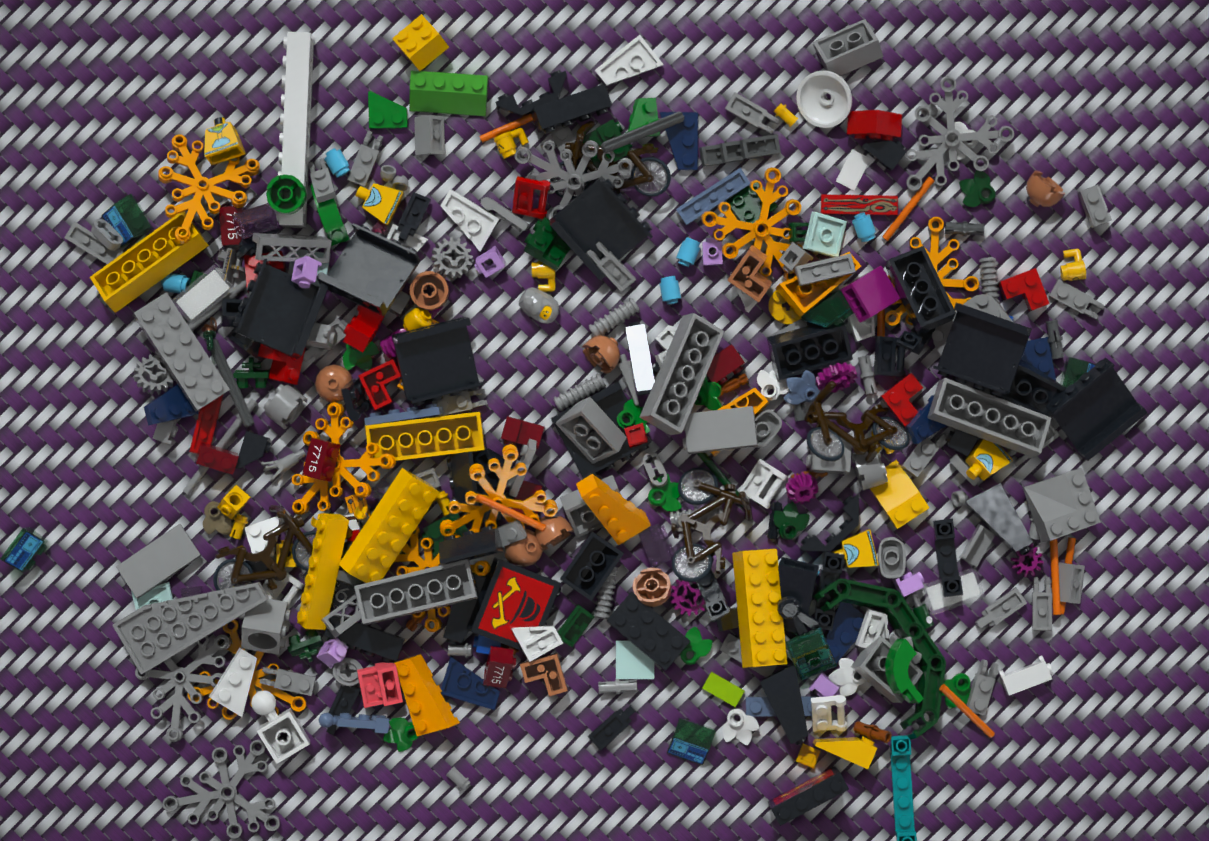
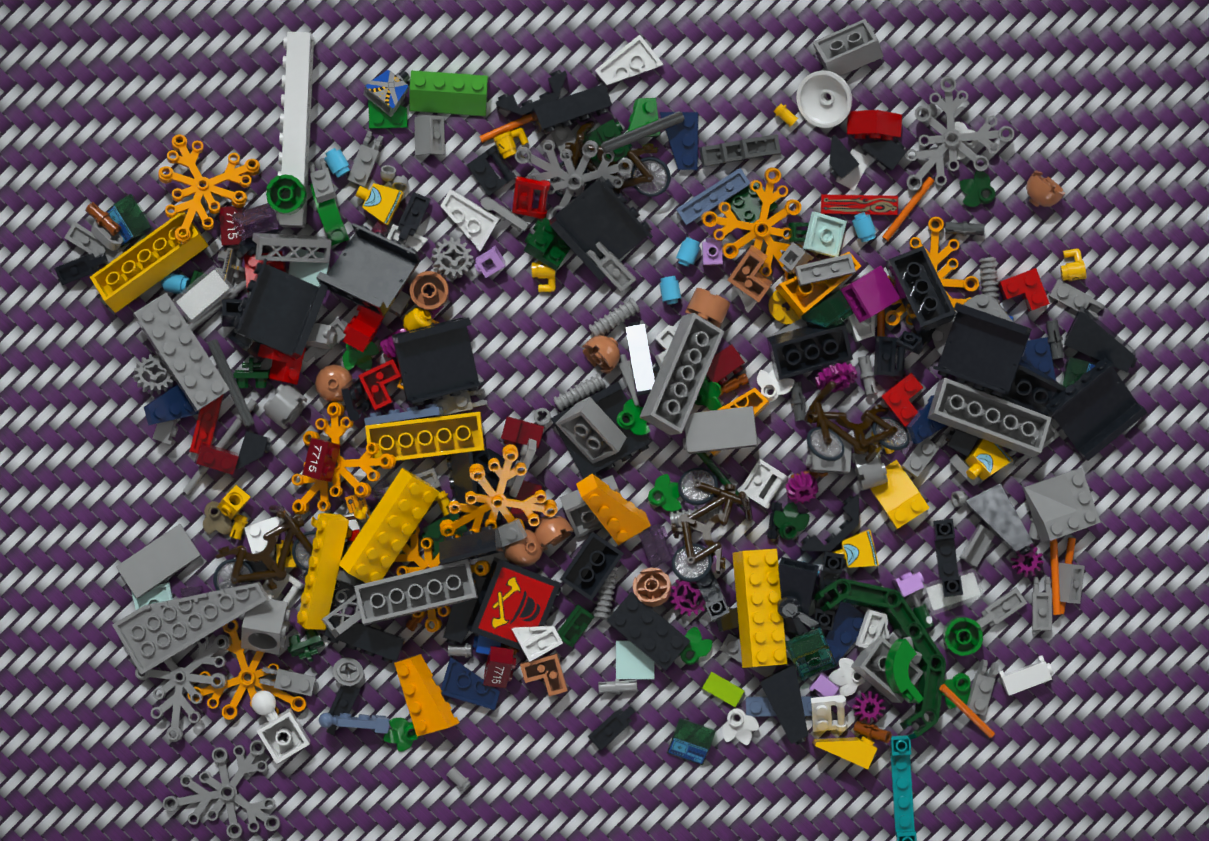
(25, 549): slope -> none
(79, 267): none -> black hinge
(103, 219): none -> dark orange pin
(209, 333): piece -> none
(222, 142): yellow torso -> none
(235, 682): white wing -> none
(283, 464): light grey piece -> none
(305, 271): lavender brick -> none
(335, 654): lavender brick -> none
(379, 685): coral brick -> none
(388, 91): none -> torso
(420, 42): yellow brick -> none
(486, 175): none -> black plate
(510, 512): orange bar -> none
(539, 305): light grey piece -> none
(548, 416): none -> light grey bush
(636, 435): red tile -> none
(651, 471): light grey beam -> none
(708, 306): none -> nougat brick
(750, 112): light grey hinge -> none
(767, 426): light grey piece -> none
(800, 387): sand blue plate -> none
(808, 755): yellow tile -> none
(808, 795): black panel -> none
(840, 159): none -> black slope
(862, 705): none -> magenta gear
(891, 557): light grey piece -> none
(973, 633): none -> green brick
(1094, 206): light grey brick -> none
(1096, 340): none -> black slope

